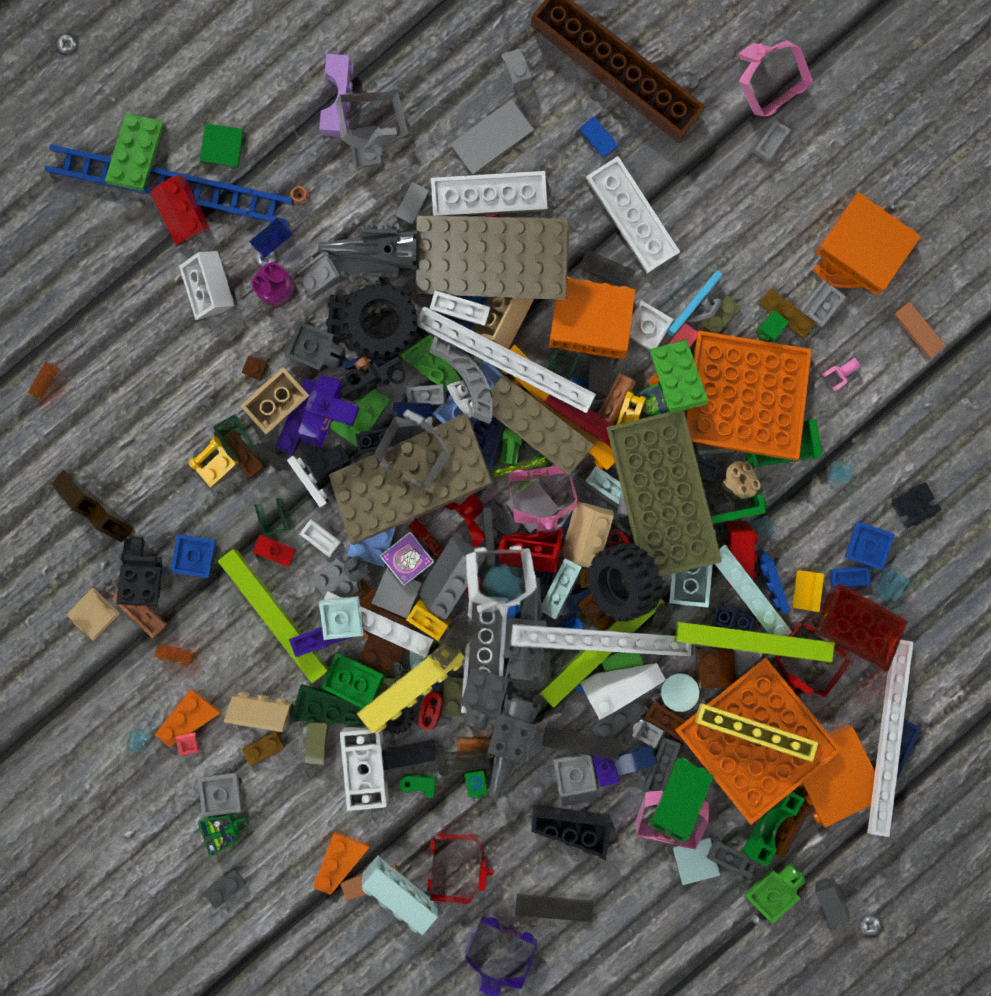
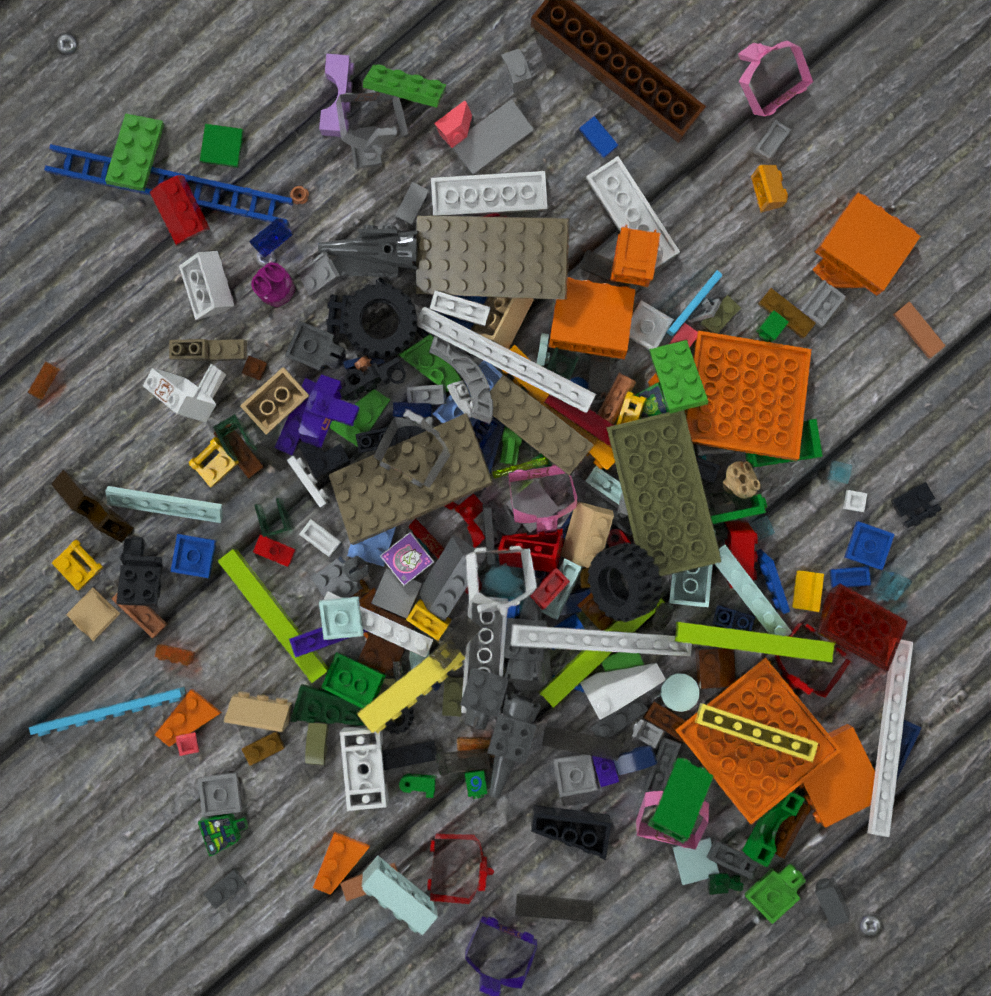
(73, 569): none -> yellow plate
(101, 713): none -> medium azure plate
(137, 740): clear light blue plate -> none
(164, 504): none -> light aqua plate
(183, 395): none -> white piece
(208, 350): none -> dark tan slope
(404, 85): none -> bright green plate
(430, 710): red plate -> none
(455, 124): none -> coral slope
(543, 355): none -> light aqua plate
(549, 588): none -> red plate
(635, 256): none -> orange container
(721, 883): none -> dark green plate
(768, 187): none -> light orange slope
(843, 372): bright pink piece -> none
(855, 501): none -> white plate

